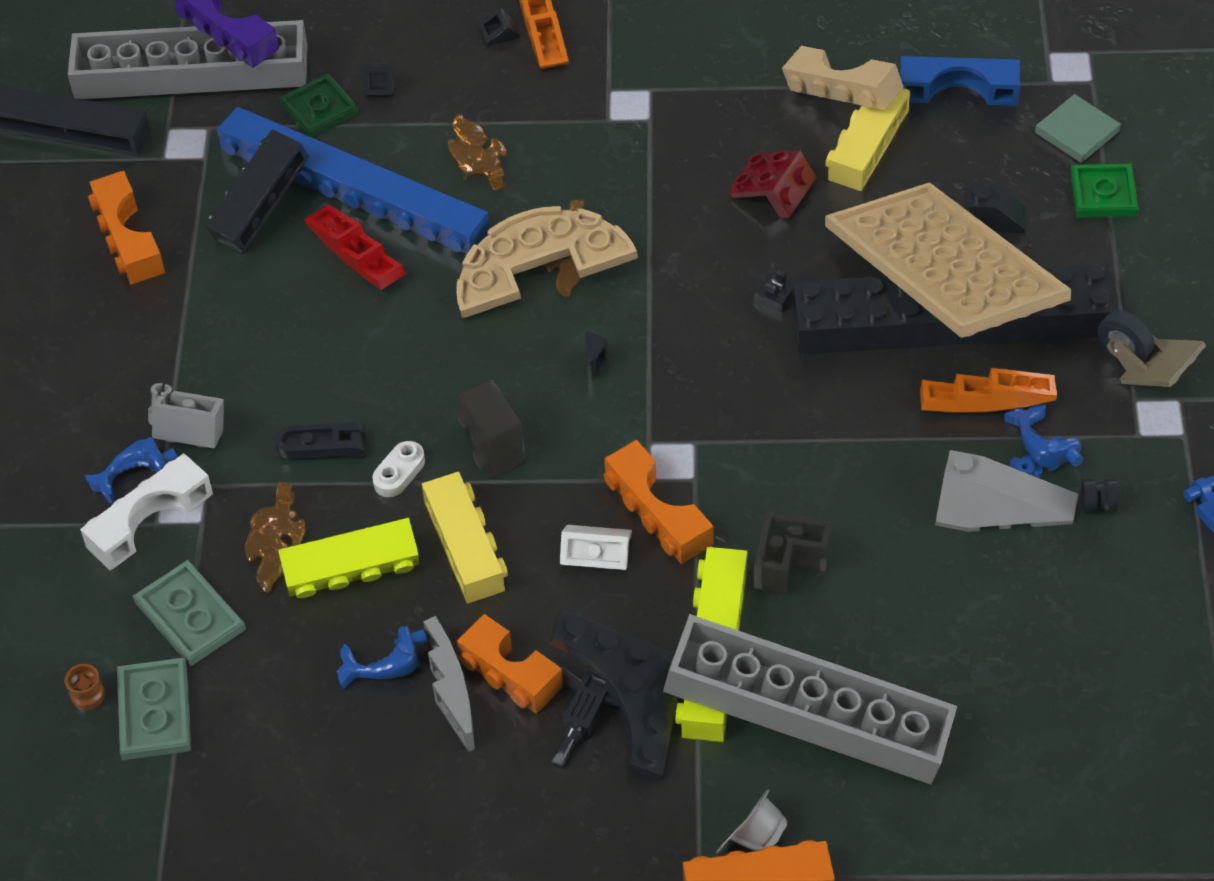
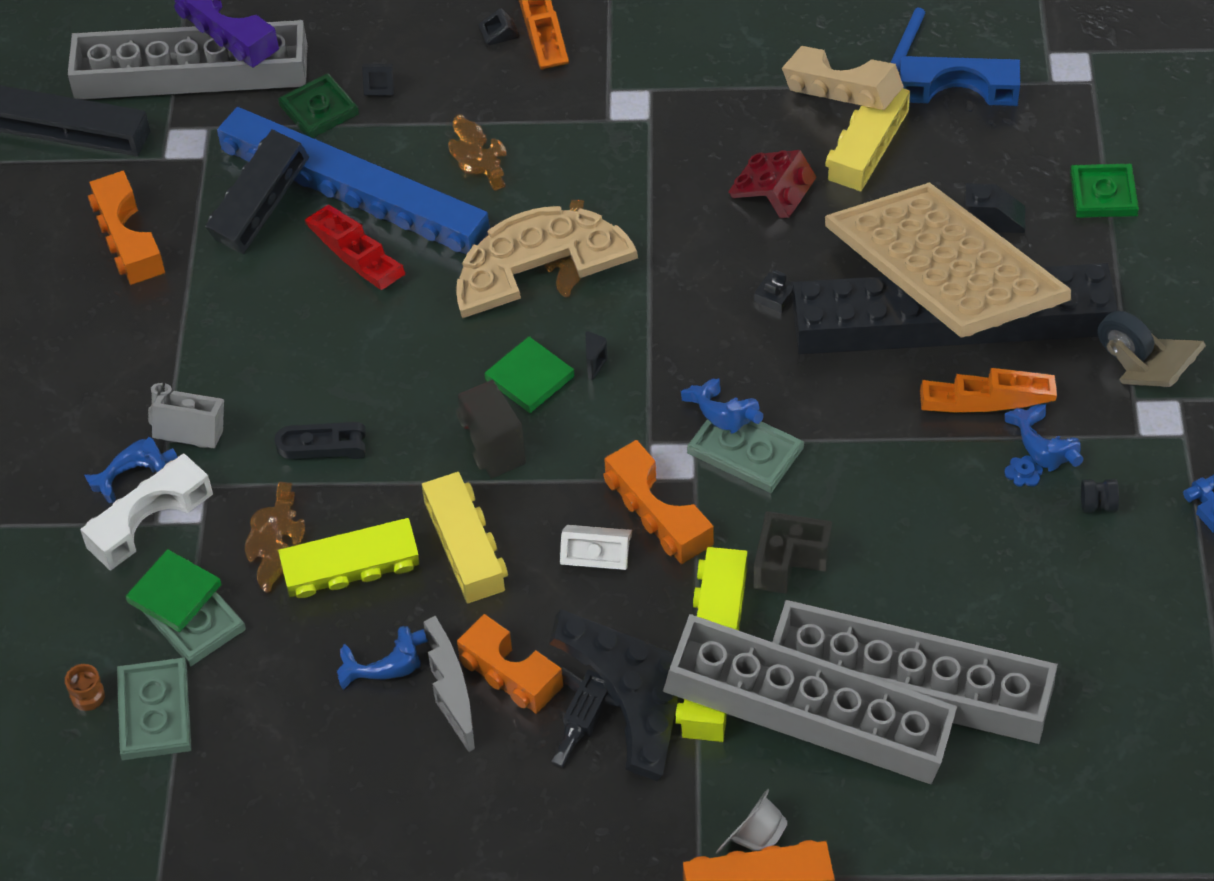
(173, 590): none -> green tile
(401, 466): white plate -> none
(529, 374): none -> green tile
(726, 415): none -> blue animal
(752, 453): none -> sand green tile
(908, 36): none -> blue piece
(987, 685): none -> light grey brick
(988, 493): light grey wedge -> none
(1077, 128): sand green tile -> none

